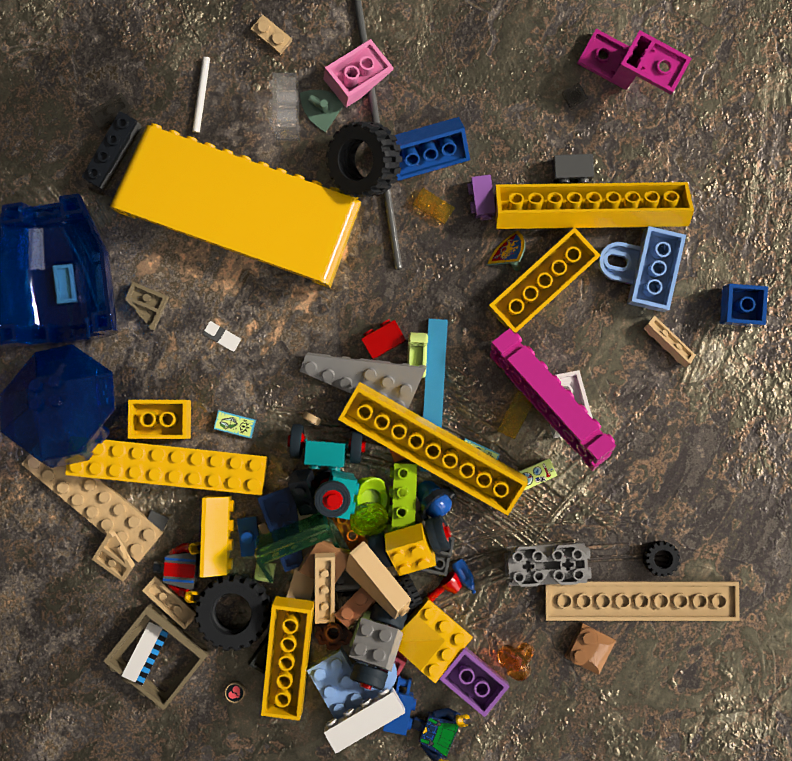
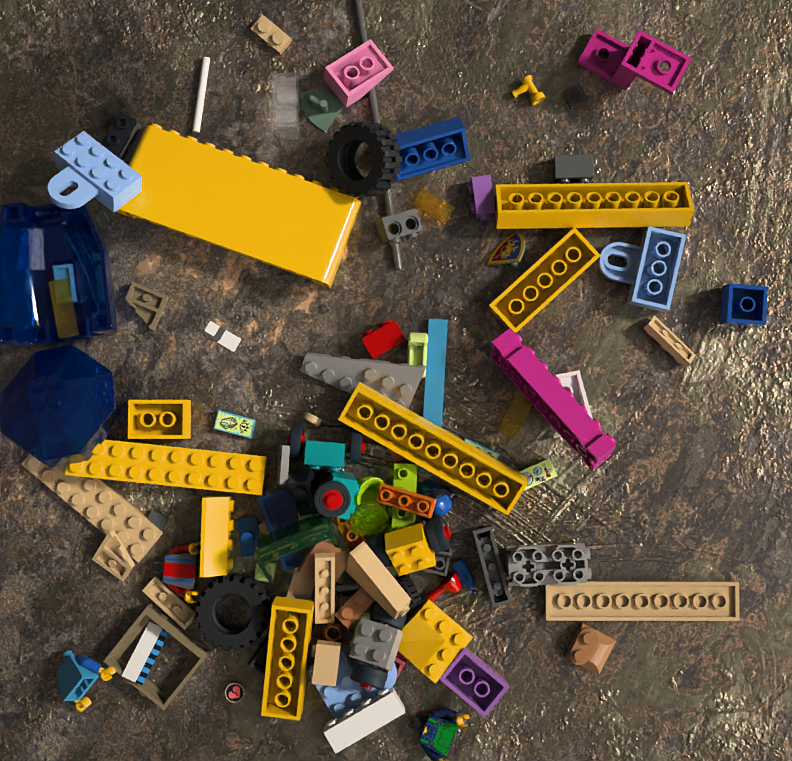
(63, 308): none -> clear yellow tile
(77, 676): none -> dark azure torso
(94, 173): none -> light blue brick
(282, 464): none -> light grey tile
(325, 663): none -> tan brick
(398, 223): none -> dark grey brick
(404, 722): blue brick -> none
(416, 504): none -> orange tile
(491, 565): none -> dark grey piece
(516, 660): clear orange tile -> none
(536, 97): none -> yellow piece
(673, 558): black tyre -> none

